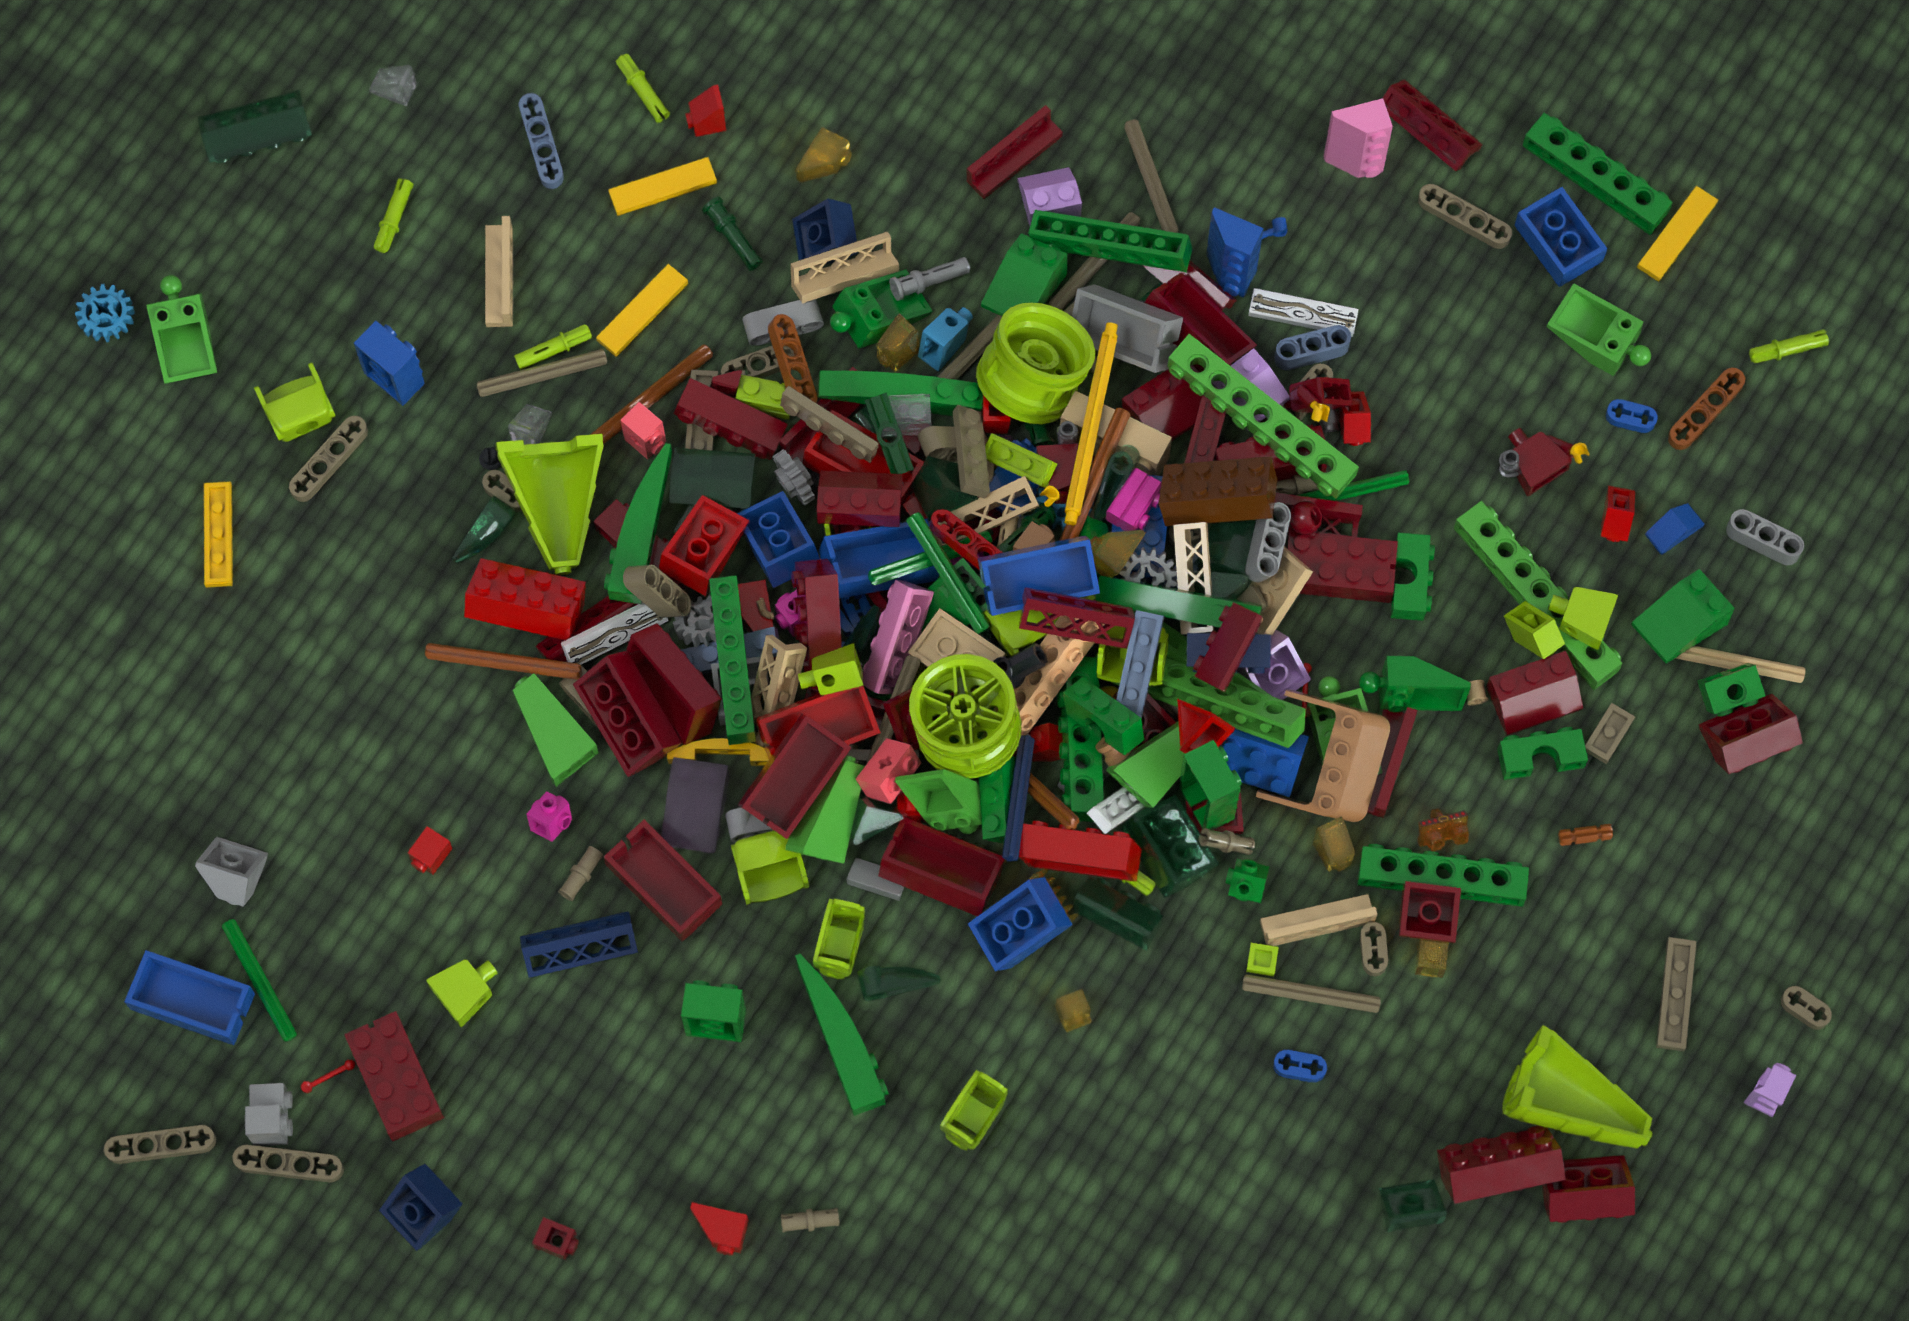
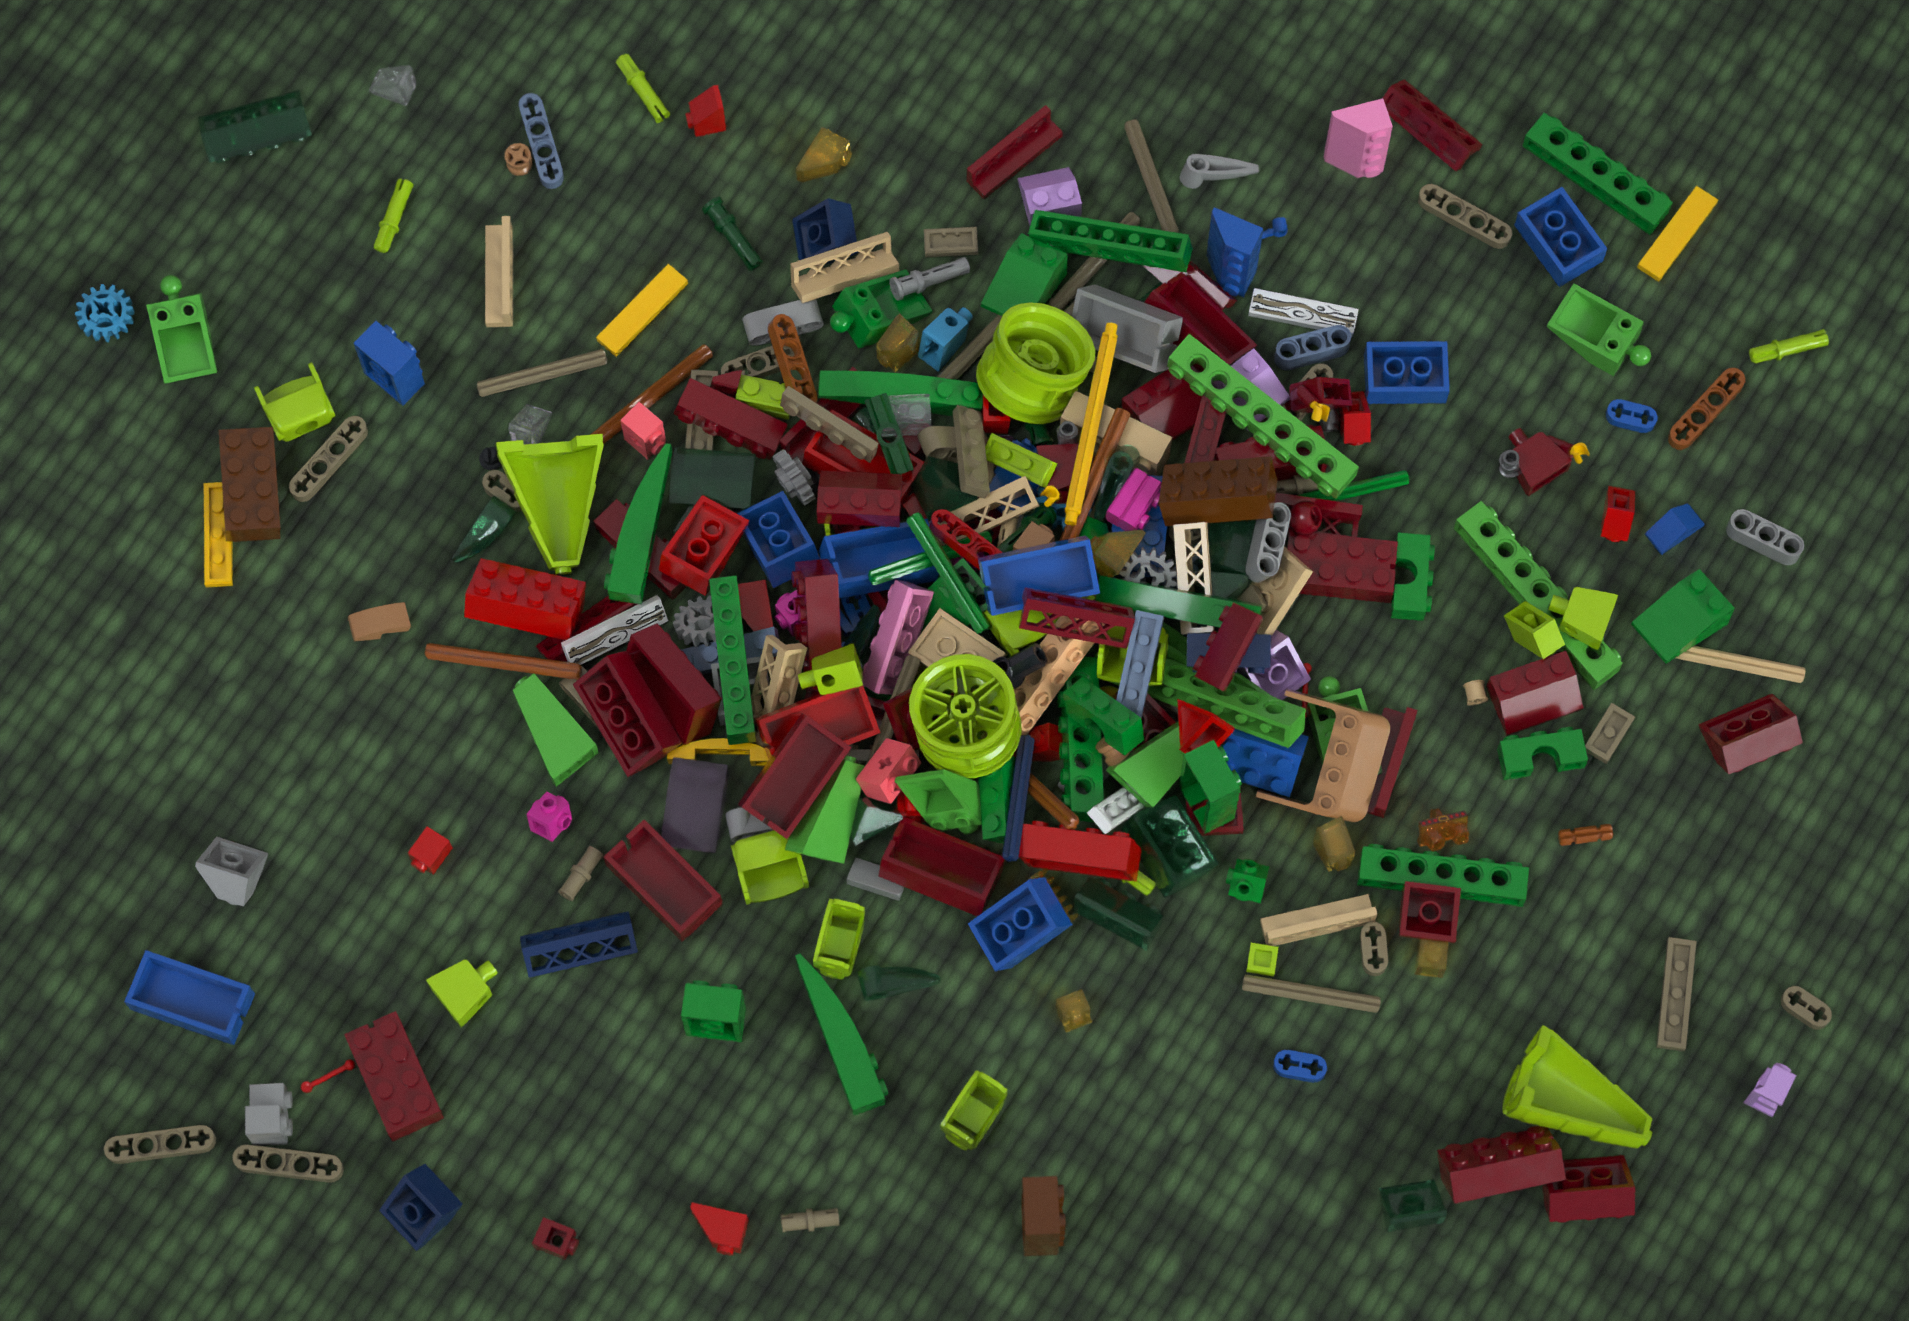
(249, 484): none -> reddish brown brick
(259, 980): green axle -> none
(379, 620): none -> medium nougat slope
(515, 153): none -> medium nougat wheel
(553, 346): lime axle -> none
(657, 591): dark tan beam -> none
(662, 186): yellow tile -> none
(761, 605): tan leg -> none
(950, 242): none -> dark tan plate
(1042, 1215): none -> reddish brown brick
(1209, 167): none -> light grey piece
(1227, 841): dark tan pin -> none
(1406, 372): none -> blue brick
(1416, 685): green slope -> none
(1715, 689): green brick -> none

